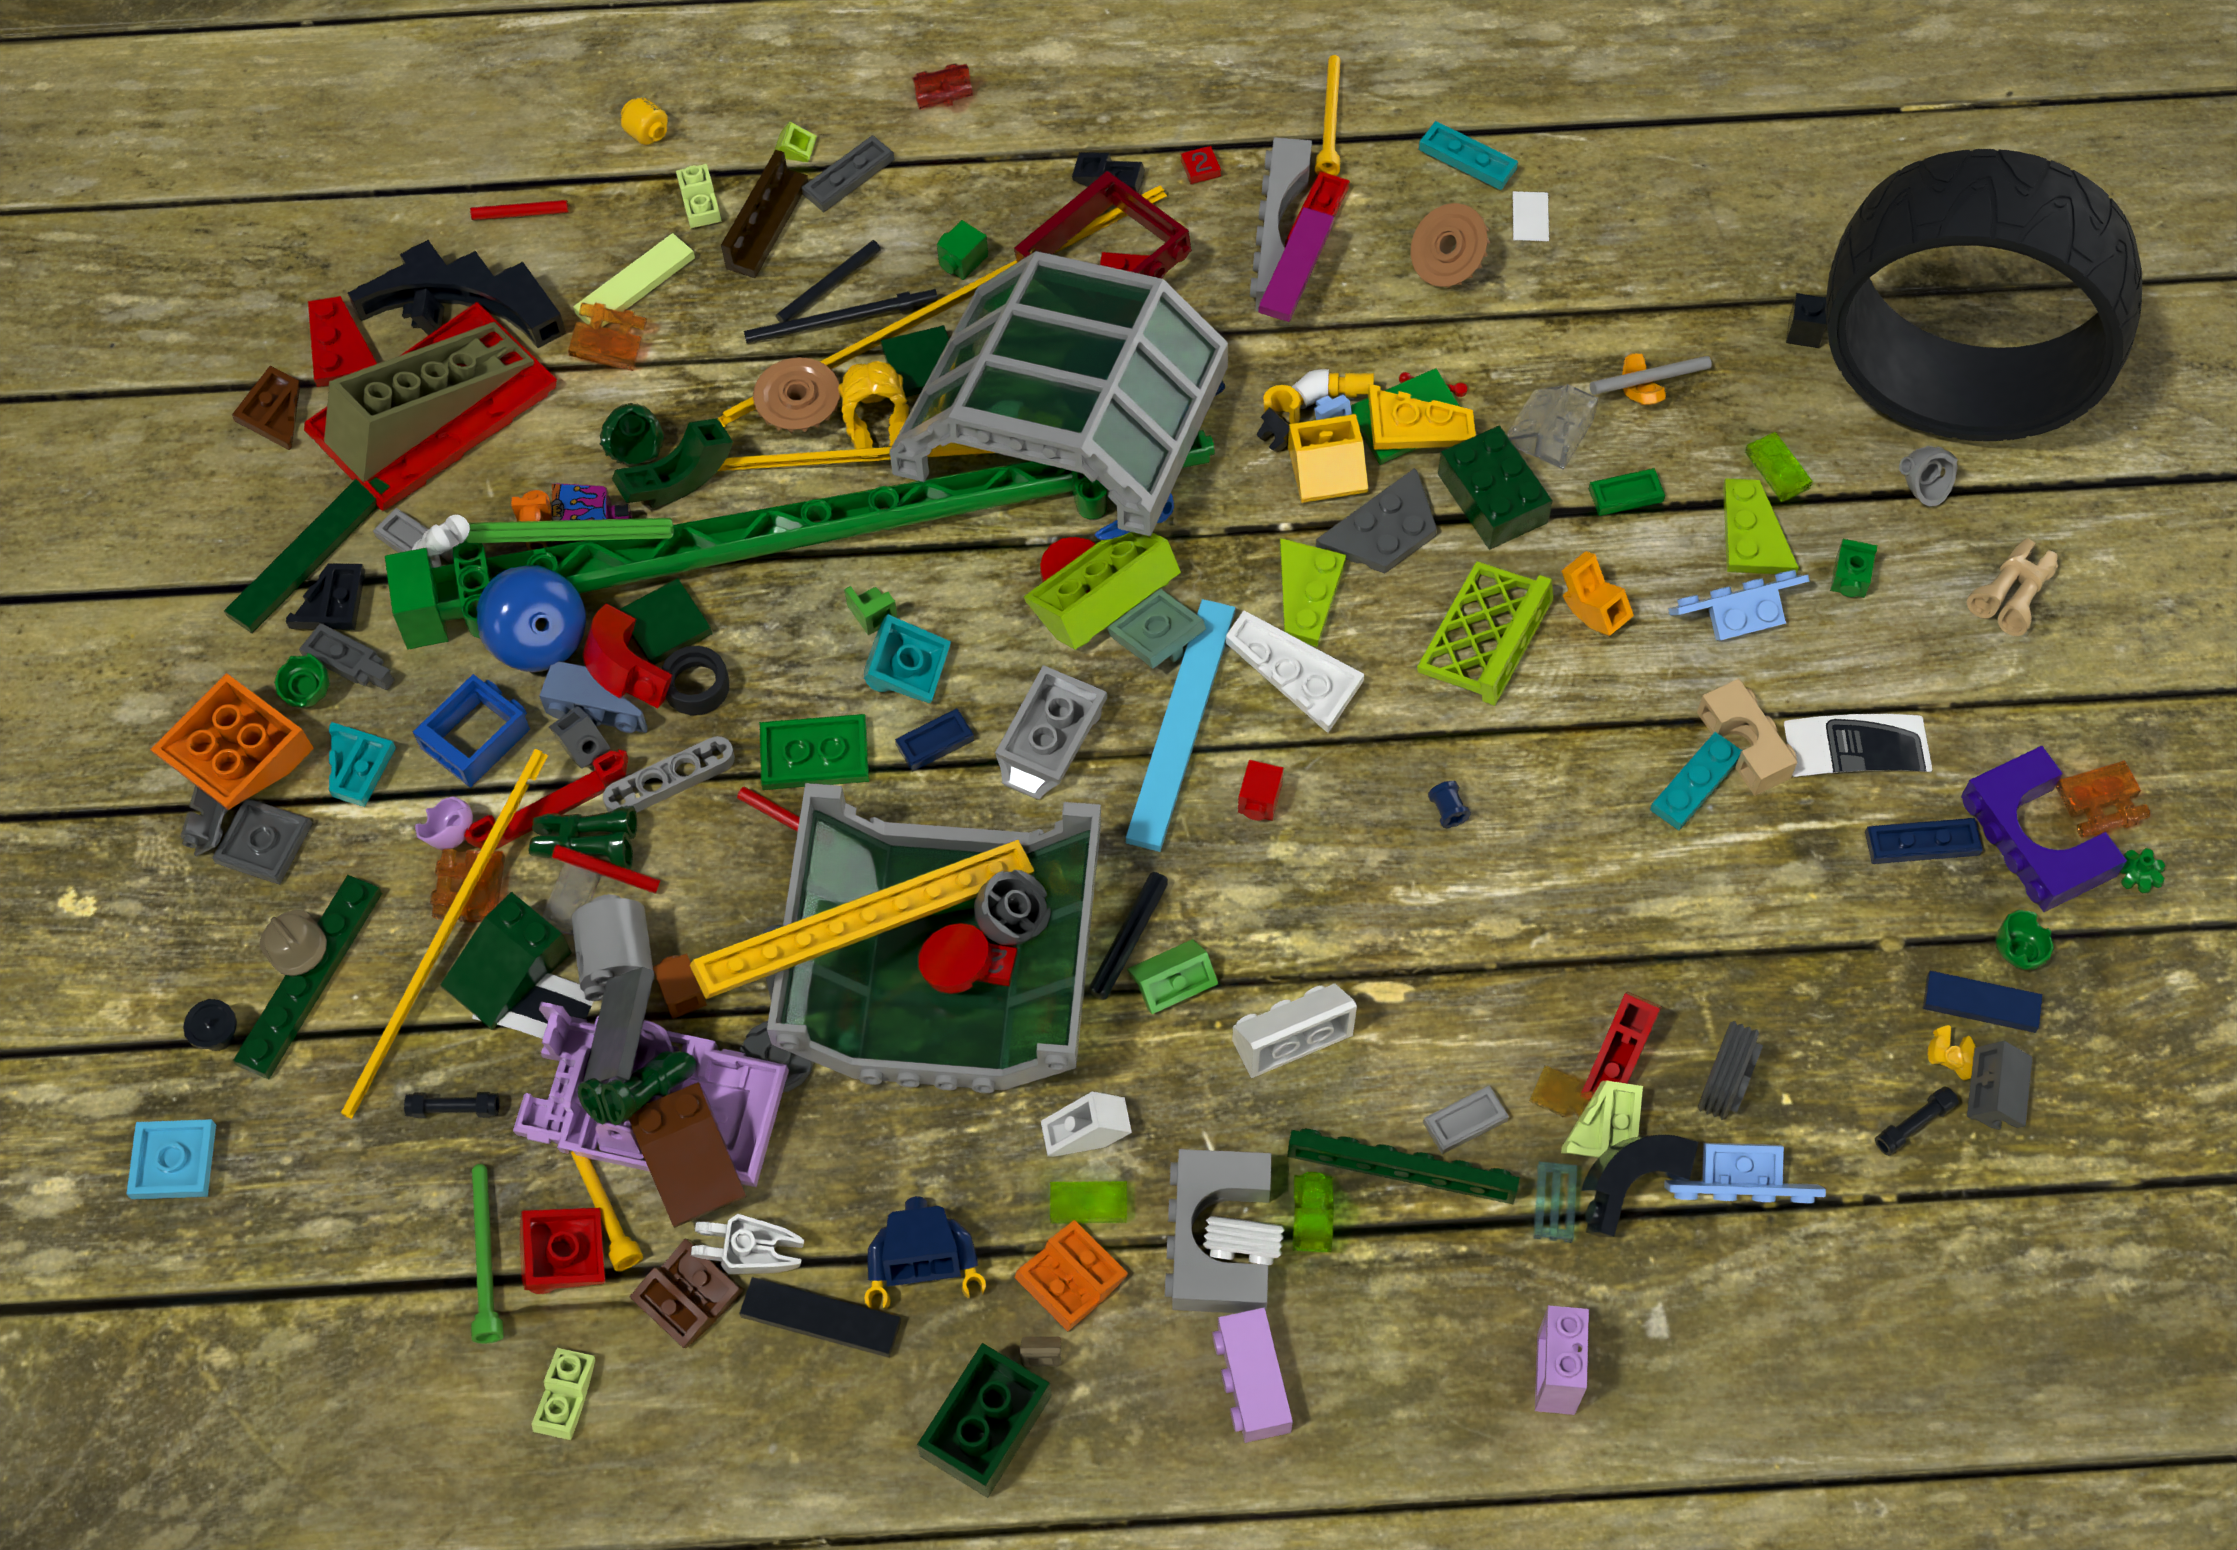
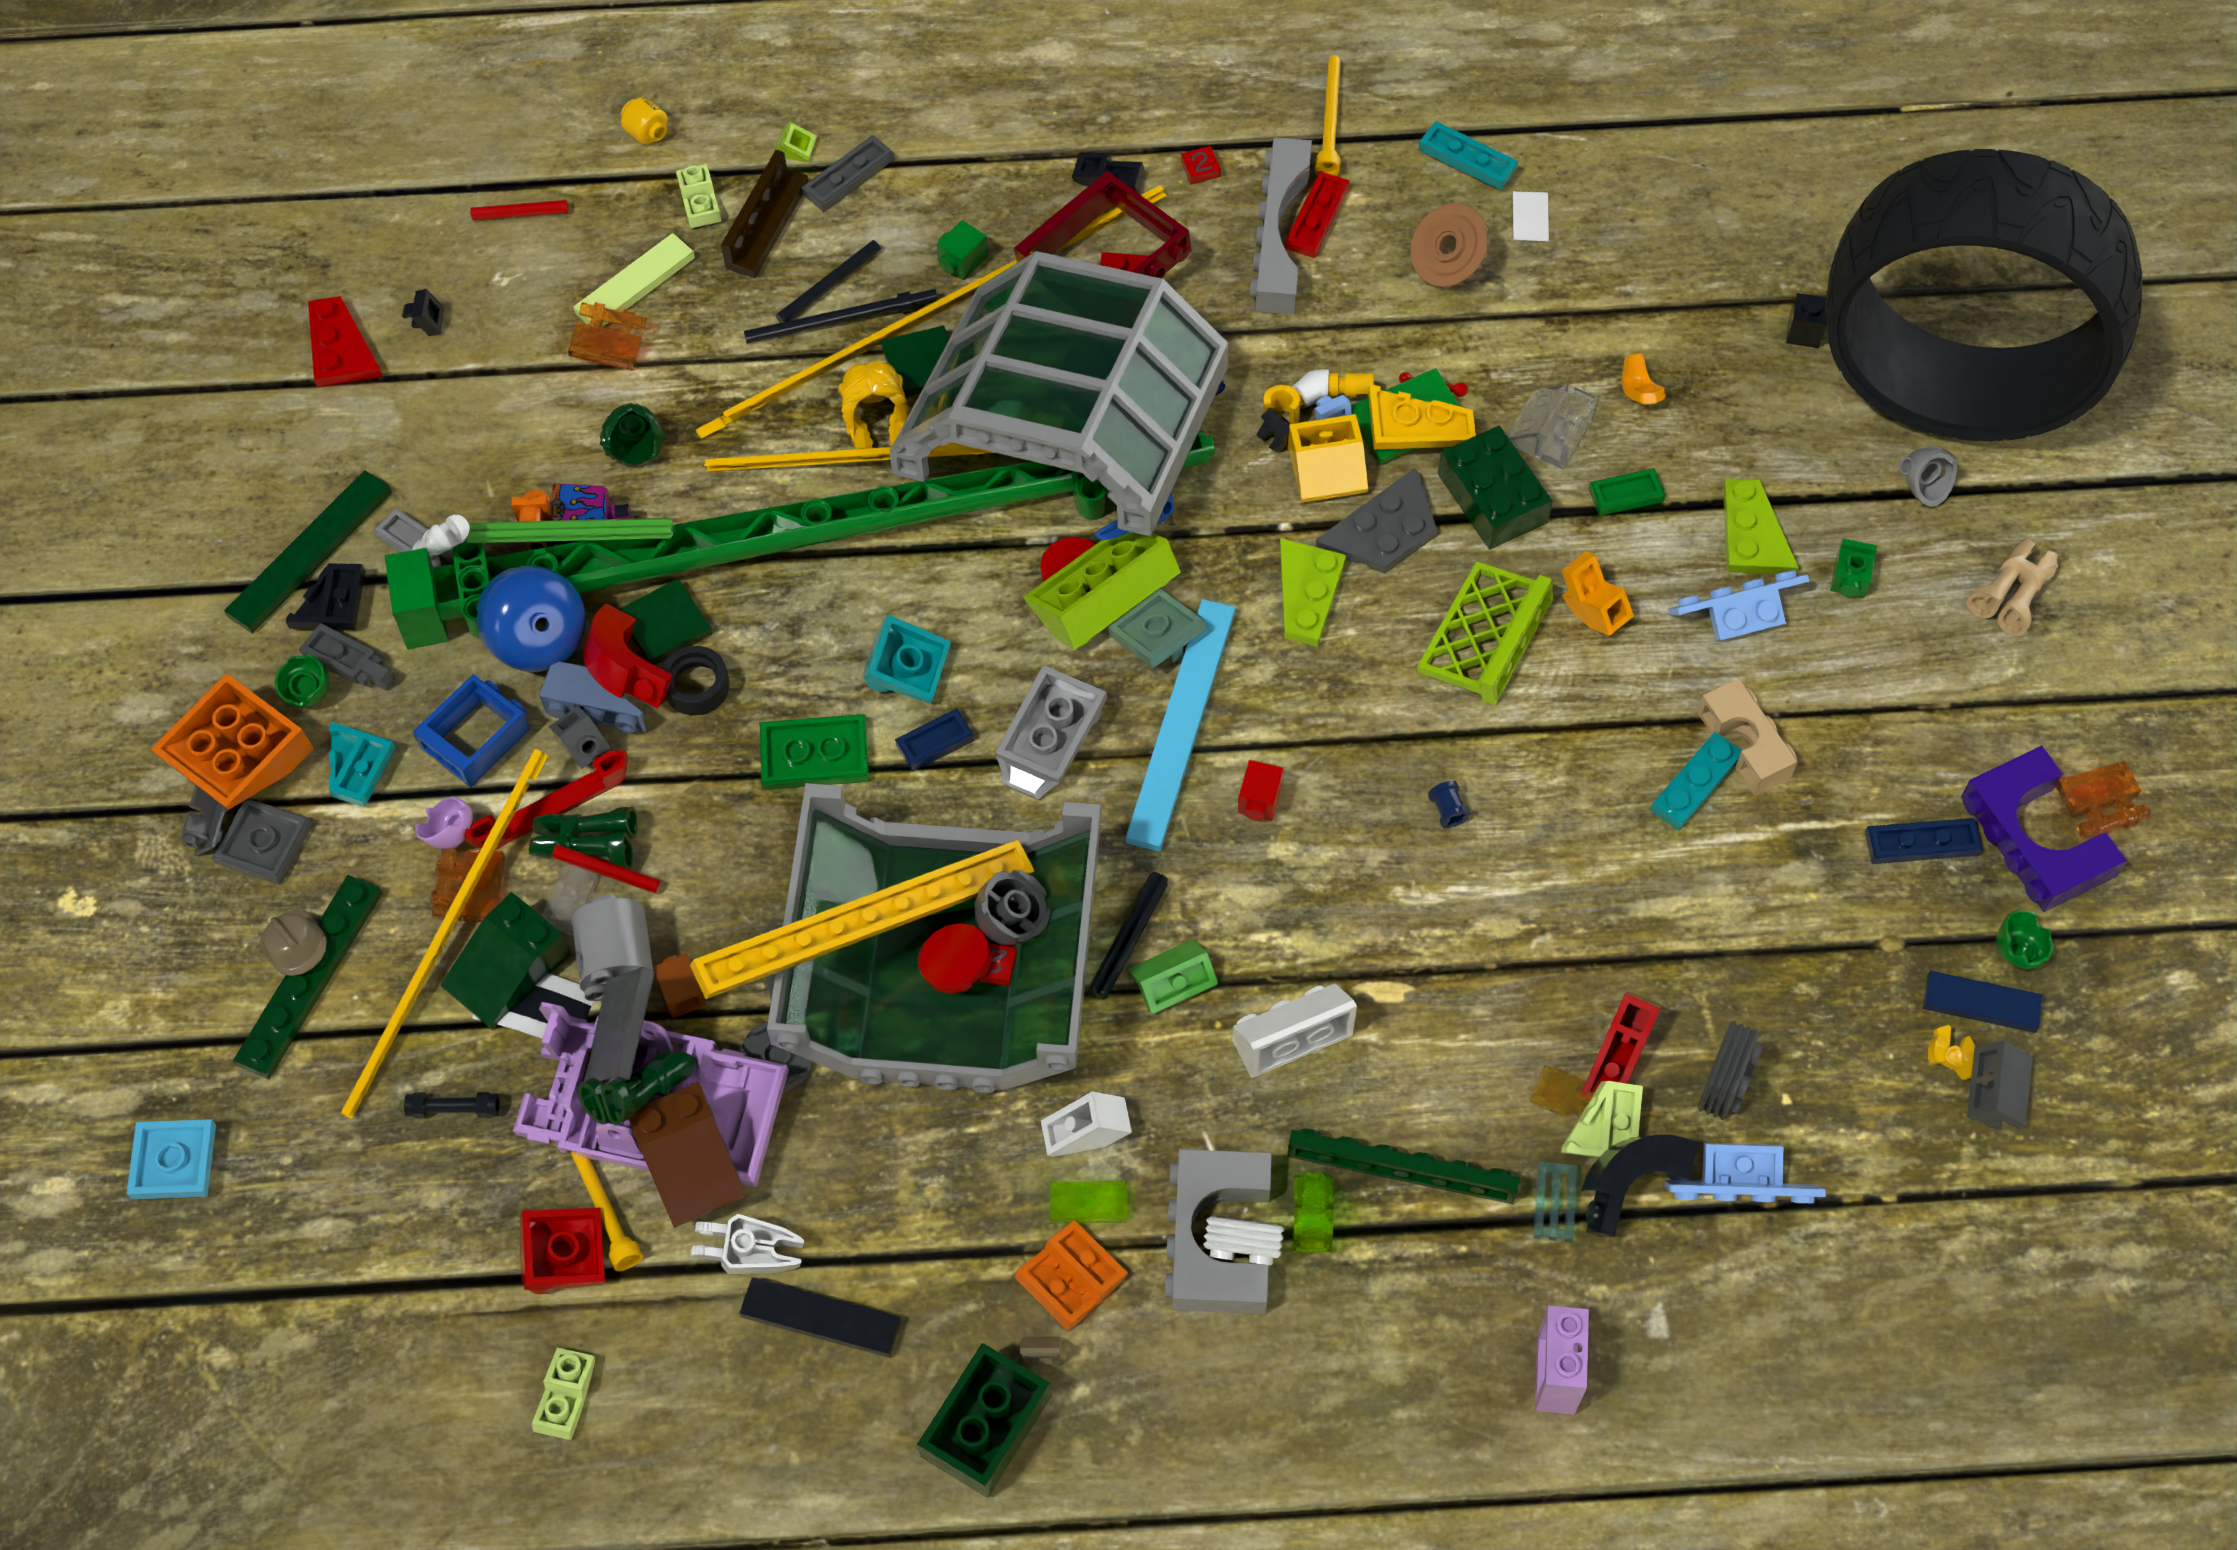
(210, 1025): black piece -> none
(271, 407): reddish brown wing -> none
(428, 404): olive piece -> none
(487, 1324): bright green piece -> none
(509, 295): black arch -> none
(666, 771): light grey beam -> none
(680, 472): dark green arch -> none
(686, 1294): reddish brown slope -> none
(769, 808): red bar -> none
(787, 381): medium nougat gear -> none
(870, 607): bright green panel -> none
(920, 1247): dark blue torso -> none
(942, 86): clear red hips -> none
(1252, 1375): lavender brick -> none
(1296, 264): magenta tile -> none
(1301, 672): white wing -> none
(1465, 1119): light grey tile -> none
(1650, 375): light grey bar -> none
(1778, 466): clear neon green plate -> none
(1858, 743): sticker -> none
(1894, 1138): black bar -> none
(2142, 870): green plant -> none

